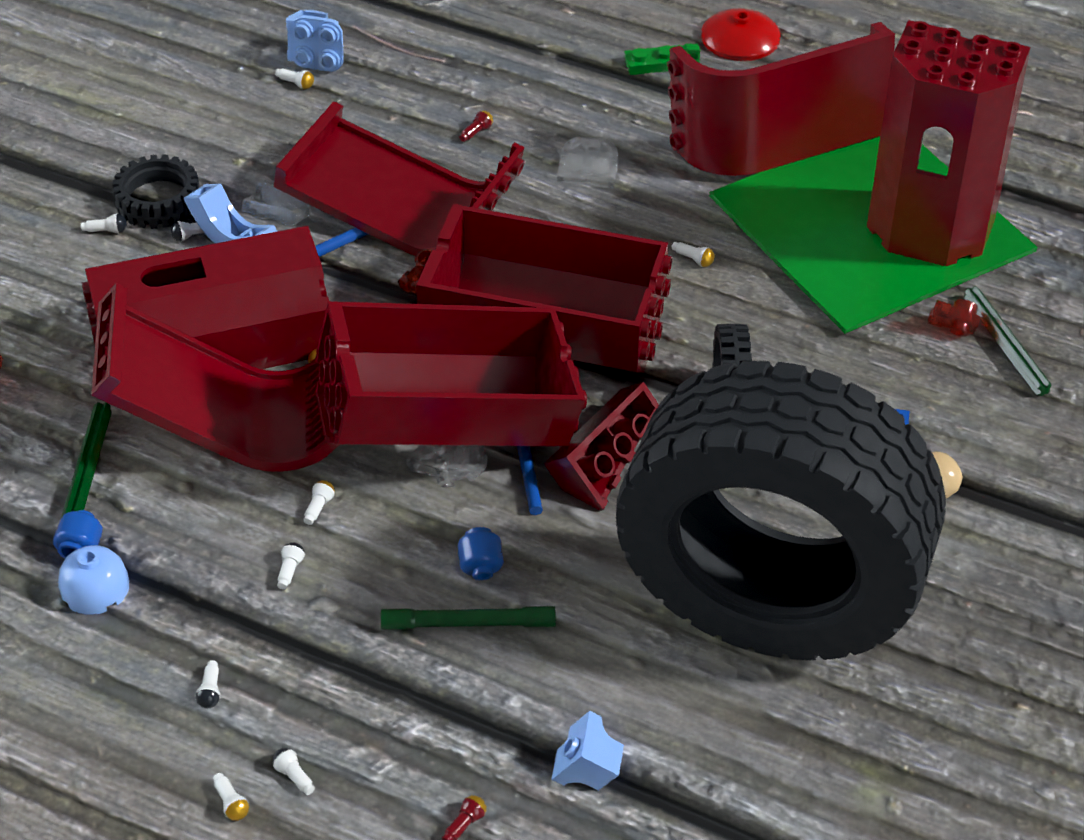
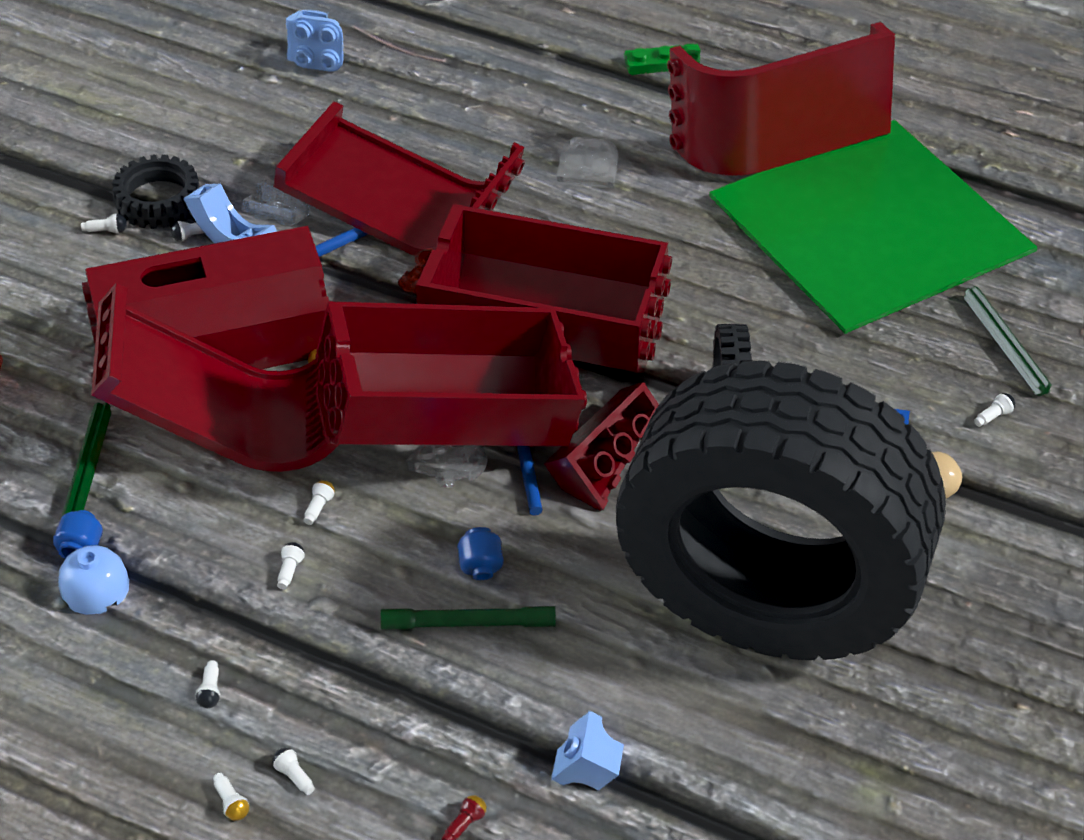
(303, 79): white piece -> none
(482, 121): dark red piece -> none
(702, 256): white piece -> none
(740, 34): red dish -> none
(960, 317): clear red plate -> none
(975, 96): dark red panel -> none
(1002, 405): none -> white piece

